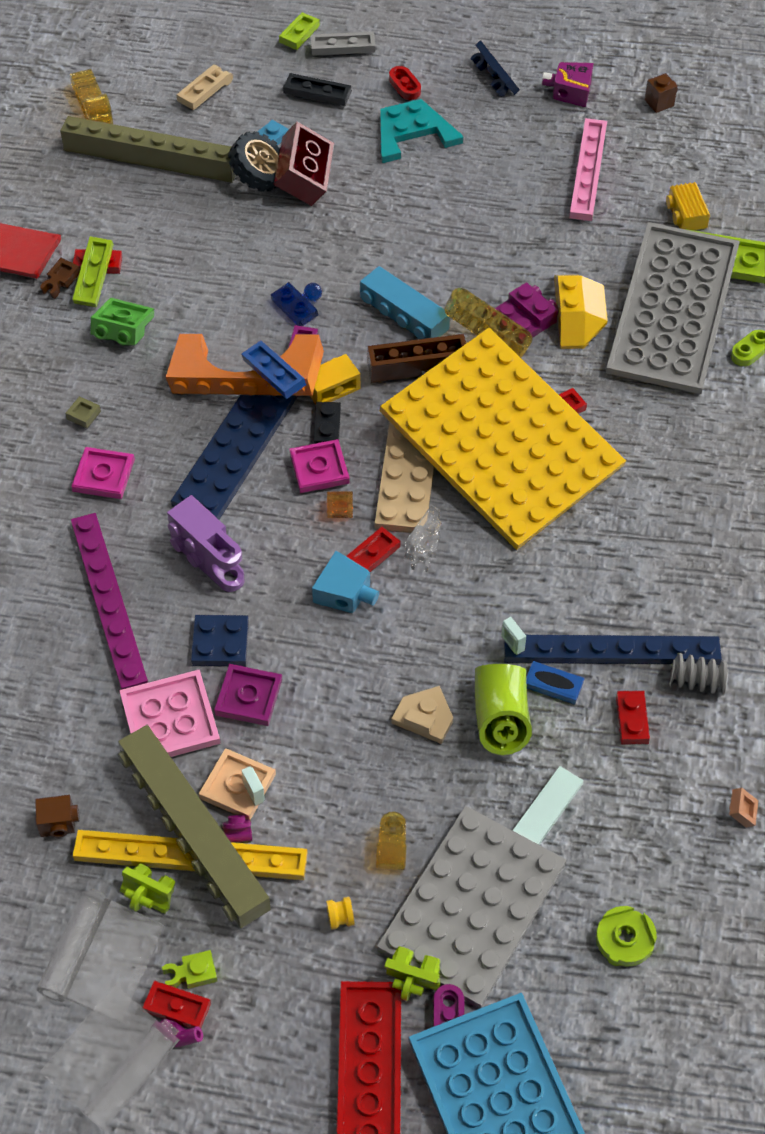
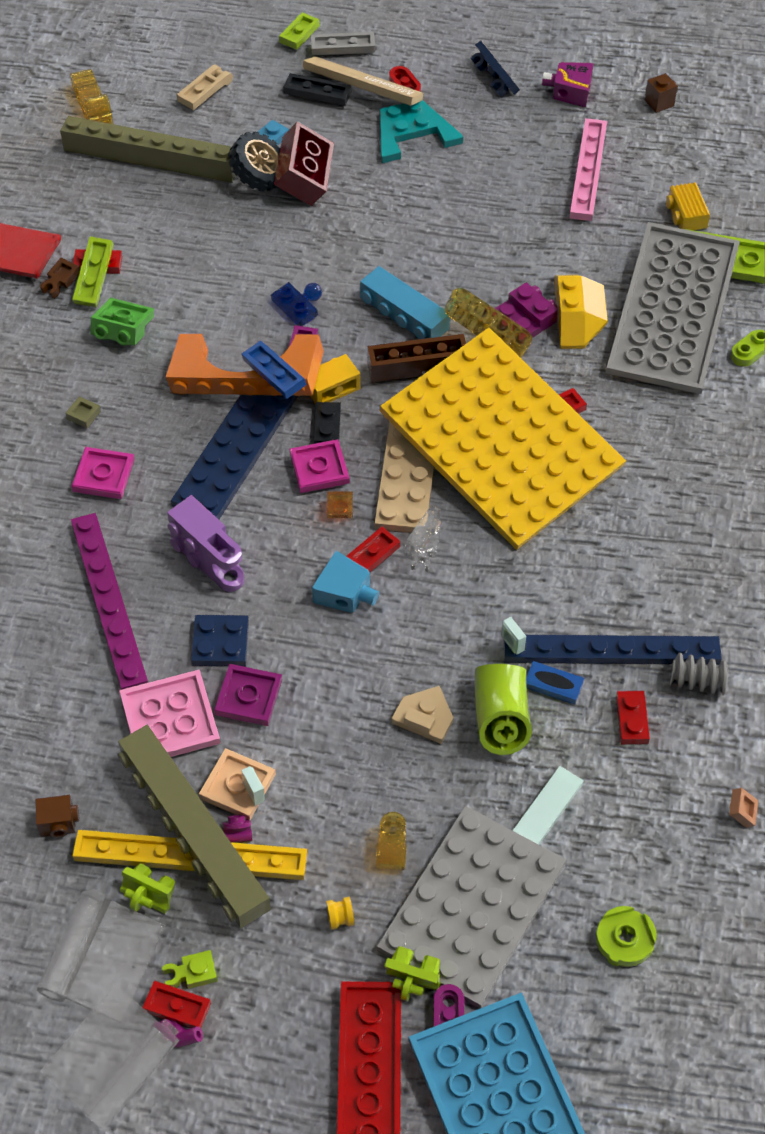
(363, 80): none -> tan tile

